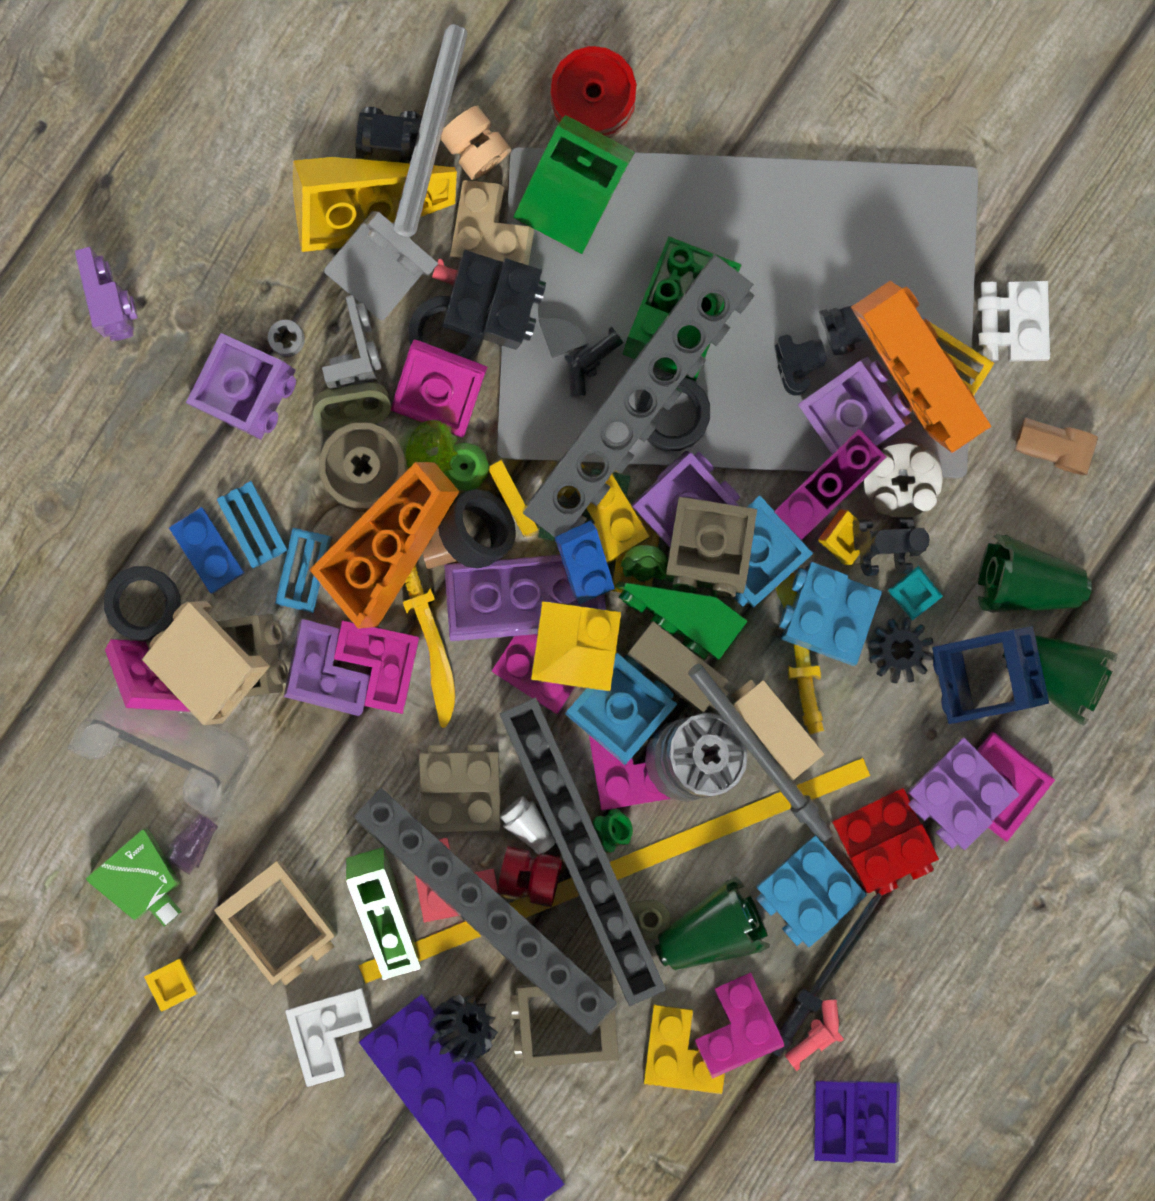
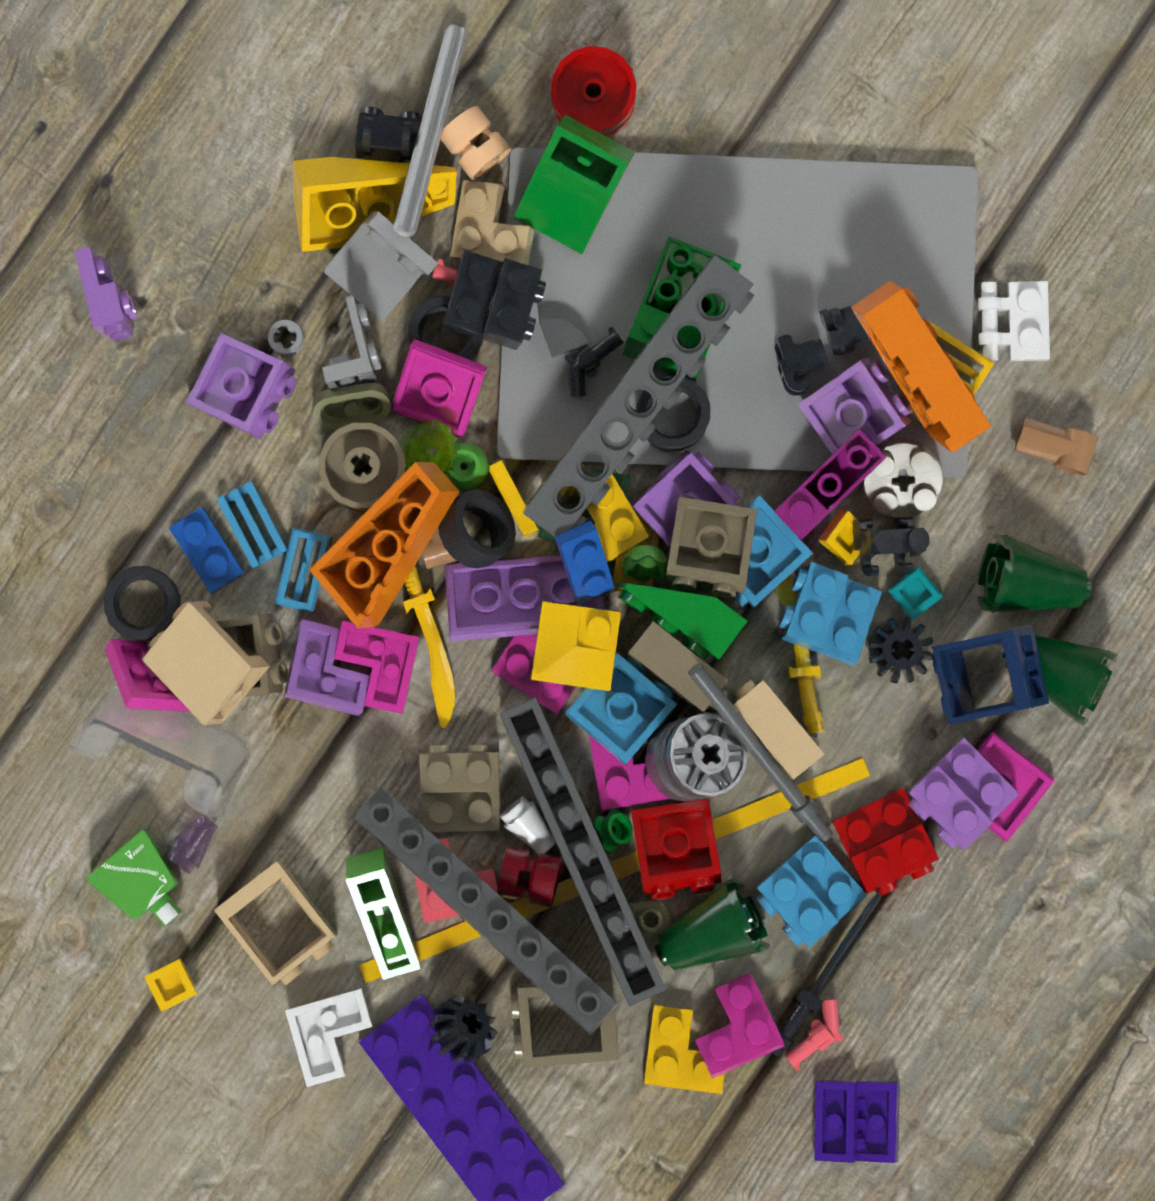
(676, 848): none -> red plate

